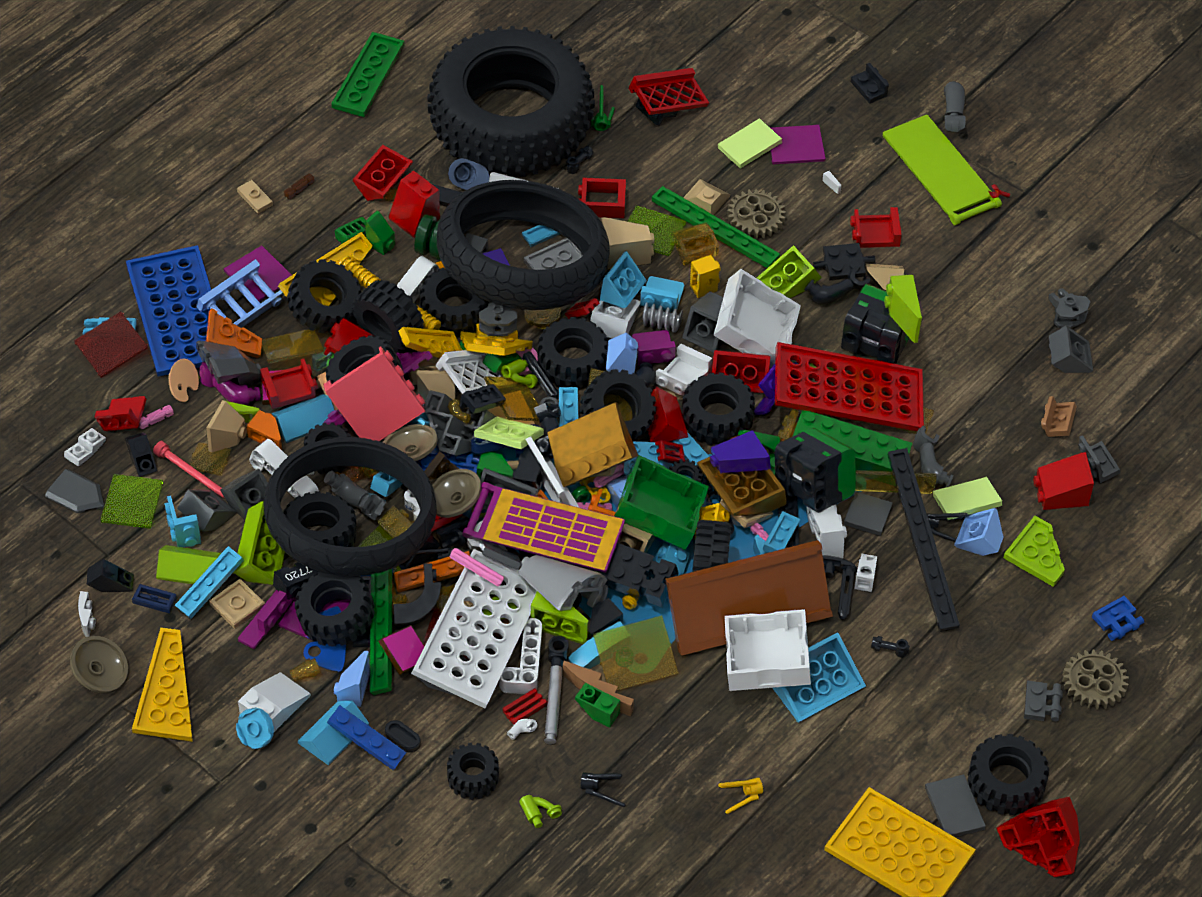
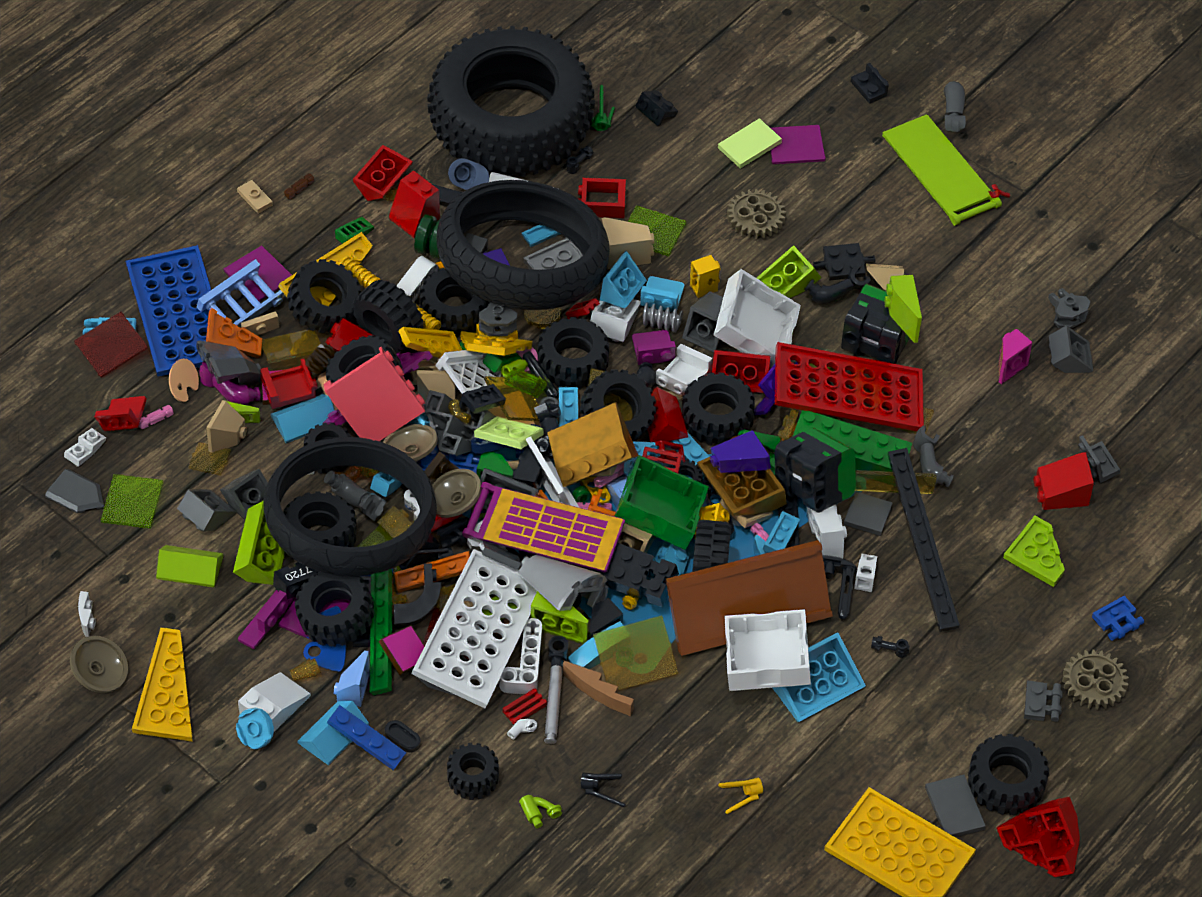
(109, 577): black slope -> none
(141, 454): black slope -> none
(153, 601): dark blue tile -> none
(162, 450): coral piece -> none
(184, 529): medium azure bracket -> none
(209, 582): medium azure plate -> none
(237, 603): tan tile -> none
(262, 324): none -> tan plate
(264, 427): orange slope -> none
(269, 457): white beam -> none
(320, 358): none -> dark brown gear
(368, 74): green plate -> none
(379, 233): green slope -> none
(477, 567): bright pink axle -> none
(525, 382): none -> clear neon green tile
(598, 704): green slope -> none
(622, 353): light blue slope -> none
(665, 81): red fence -> none
(666, 453): none -> red tile
(695, 243): clear yellow slope -> none
(707, 196): tan slope -> none
(723, 231): green plate -> none
(832, 182): white piece -> none
(876, 229): red panel -> none
(934, 522): black plant -> none
(968, 497): yellowish green tile -> none
(980, 533): light blue slope -> none
(1013, 354): none -> dark pink slope
(1058, 418): medium nougat bracket -> none

